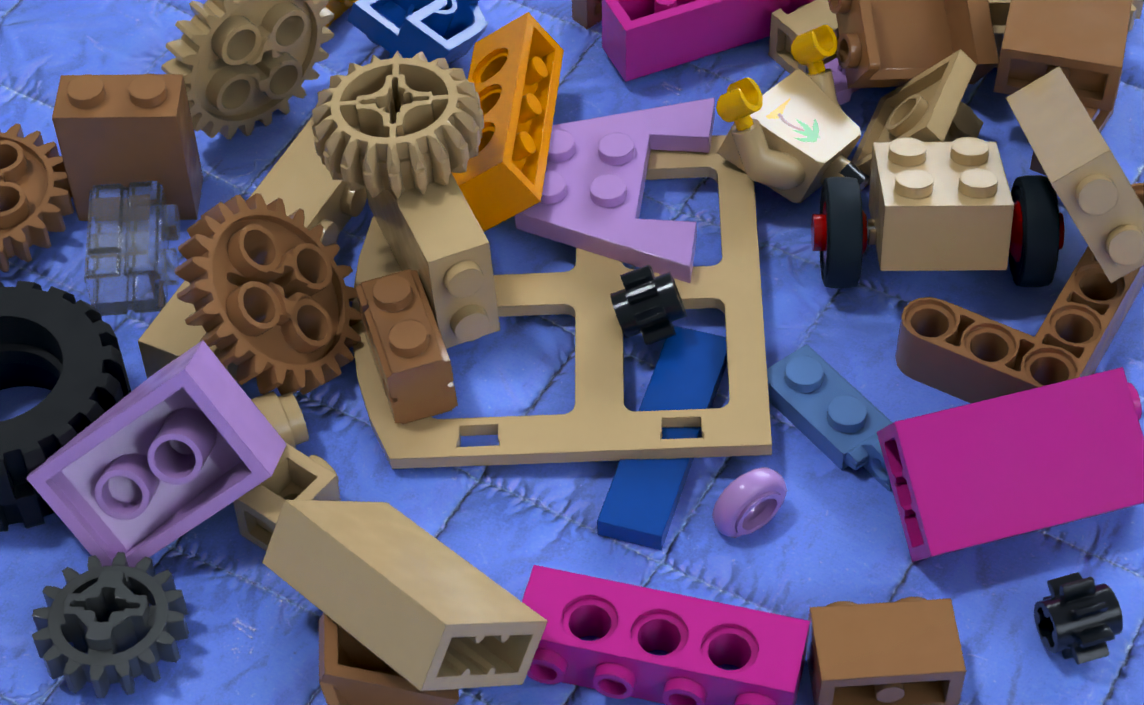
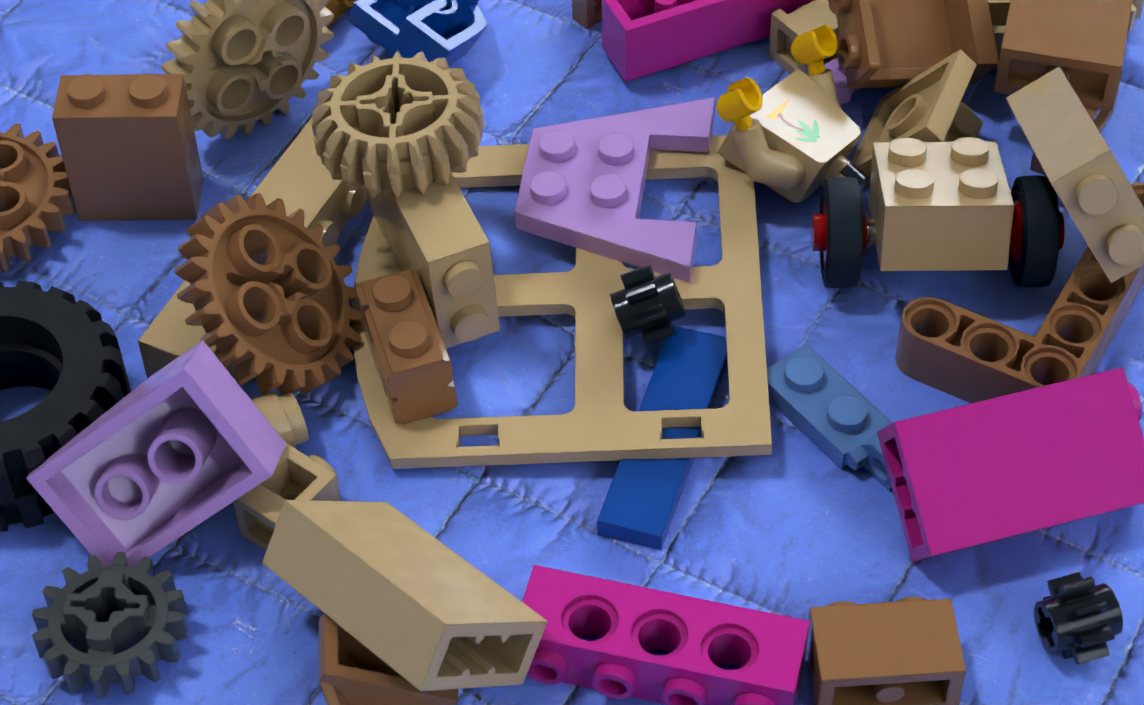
(129, 248): clear brick -> none
(517, 87): light orange brick -> none
(749, 502): lavender piece -> none

